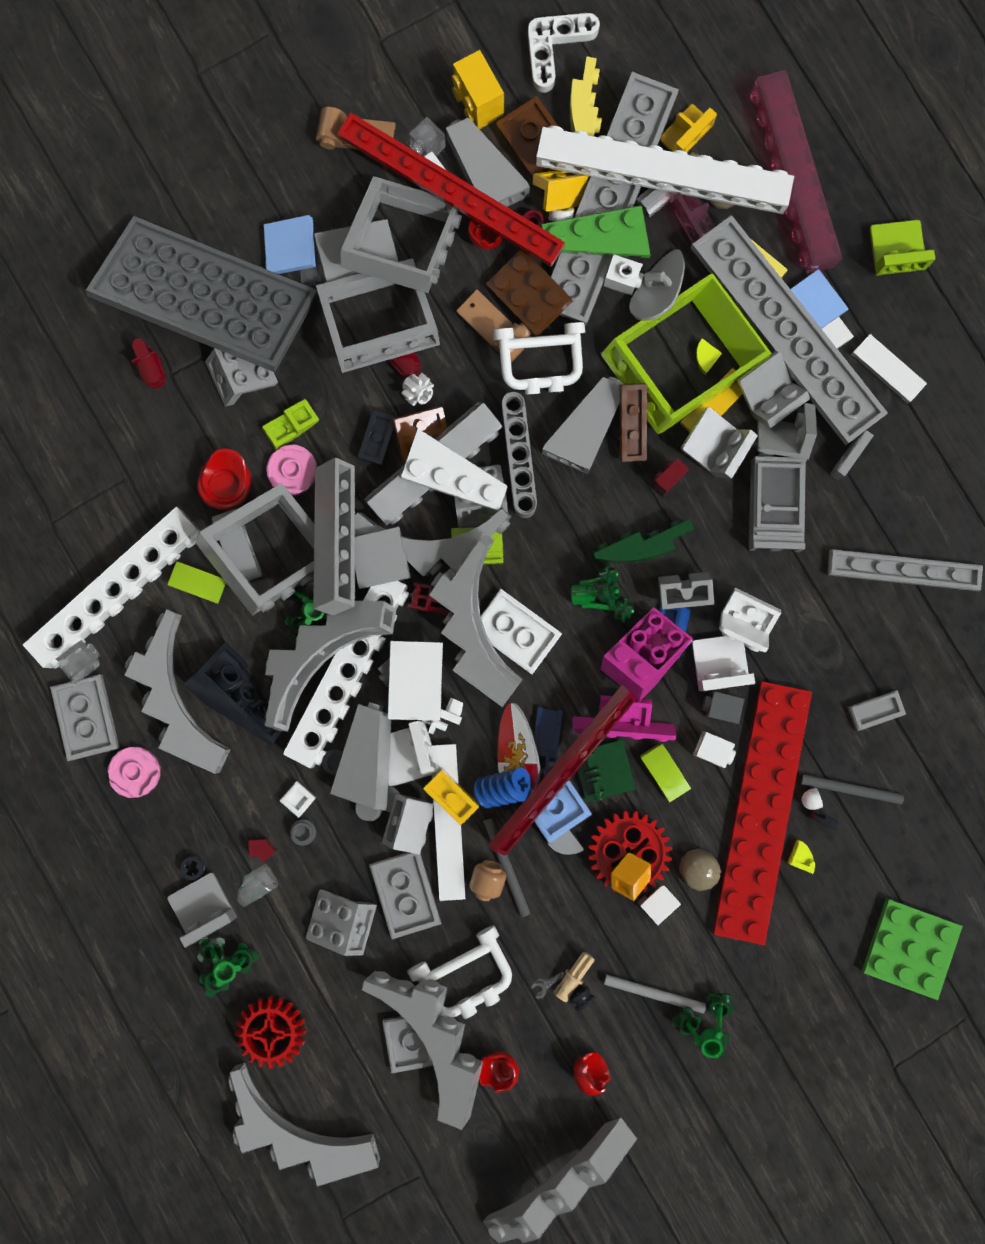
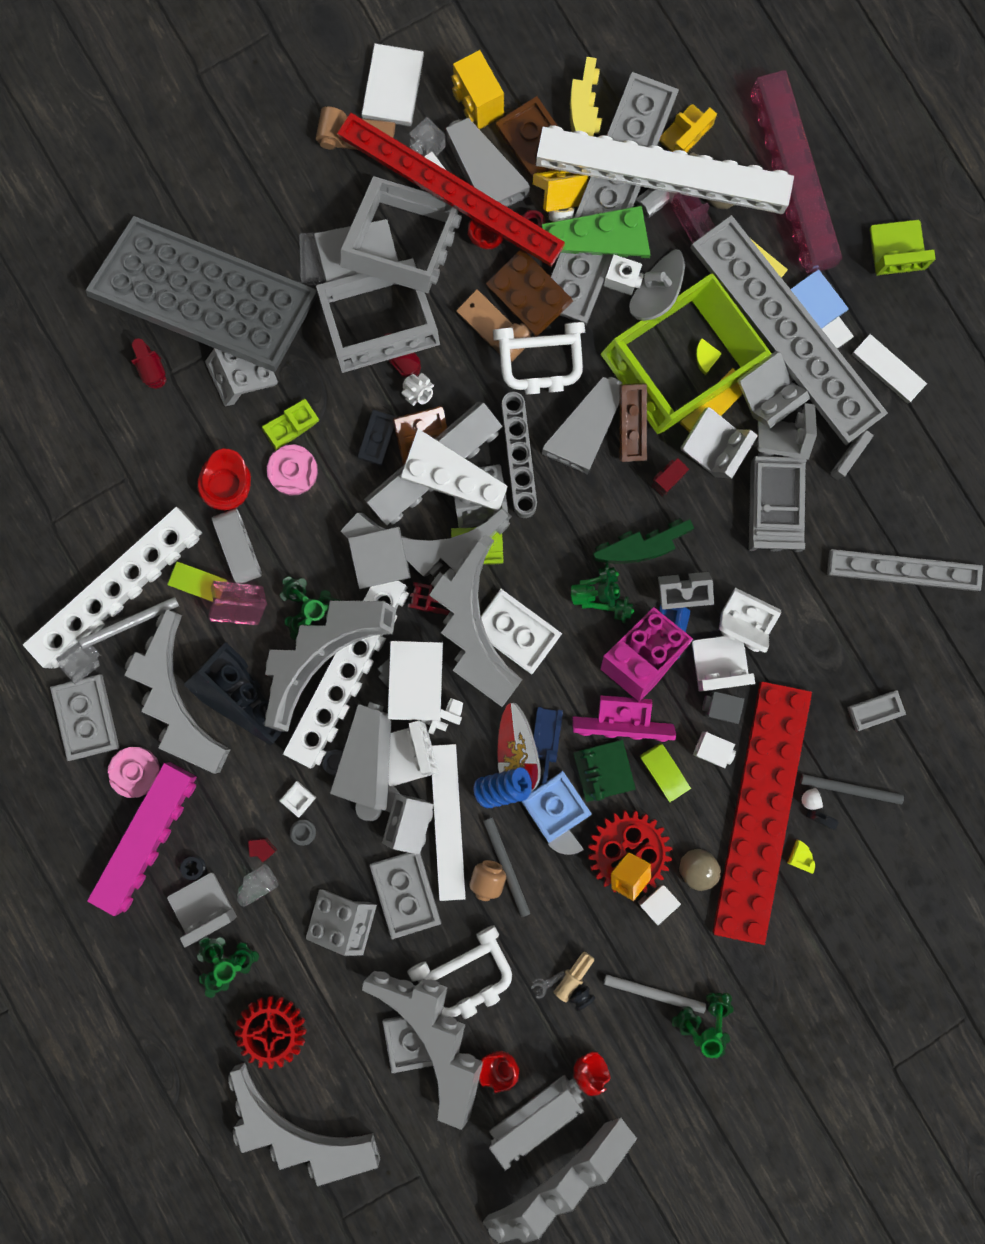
(128, 623): none -> light grey bar
(142, 839): none -> dark pink brick
(208, 544): light grey window -> none
(237, 603): none -> clear pink panel
(290, 245): light blue tile -> none
(334, 537): light grey brick -> none
(392, 84): none -> white tile
(451, 797): yellow panel -> none
(536, 1120): none -> light grey door
(545, 42): white beam -> none
(563, 771): dark red tile -> none
(911, 949): bright green plate -> none

